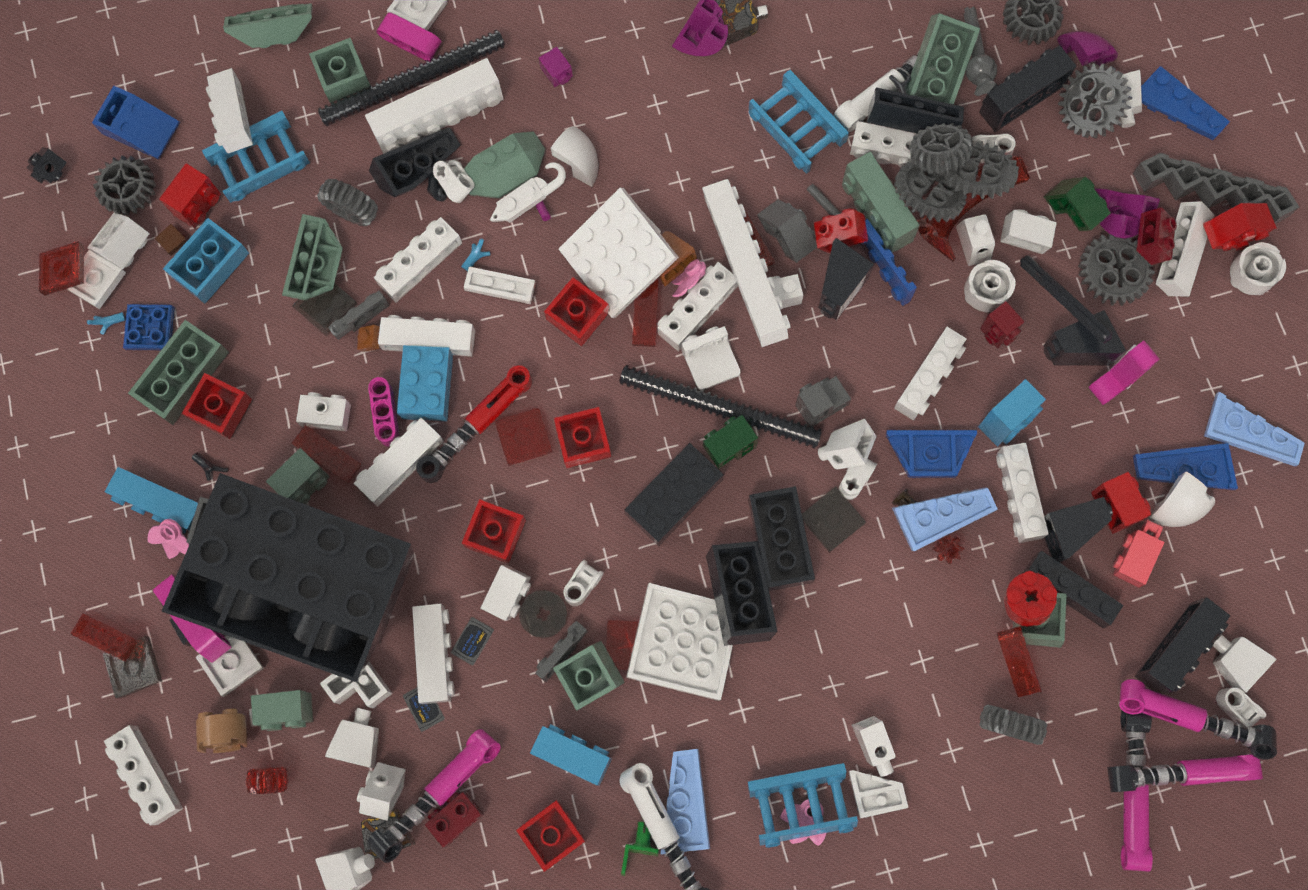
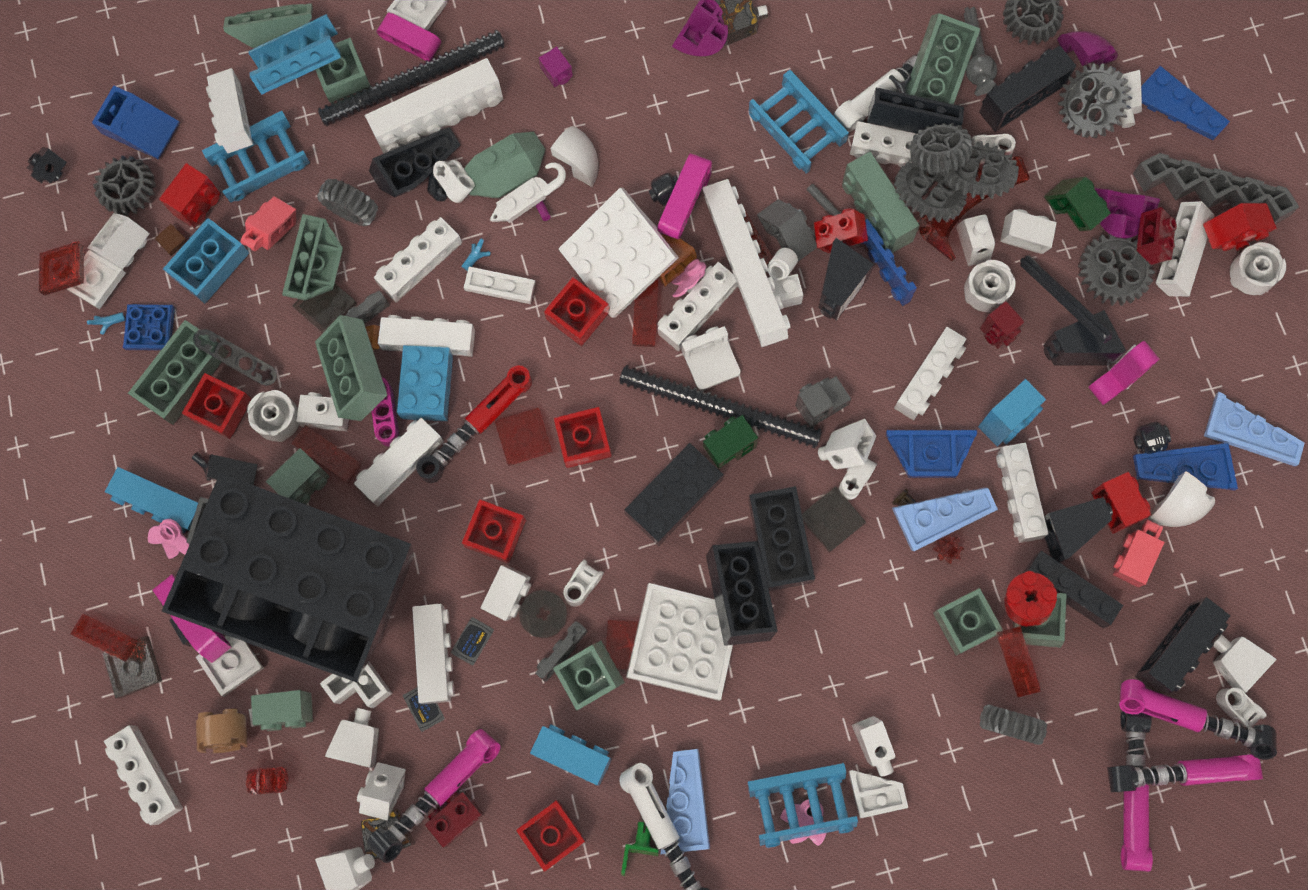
(234, 468): none -> black tile
(236, 354): none -> black beam
(264, 406): none -> white brick
(268, 224): none -> coral brick
(294, 54): none -> dark azure fence
(350, 368): none -> sand green brick
(662, 188): none -> black head
(684, 195): none -> dark pink beam
(782, 263): none -> white brick
(967, 621): none -> sand green brick
(1152, 437): none -> black head

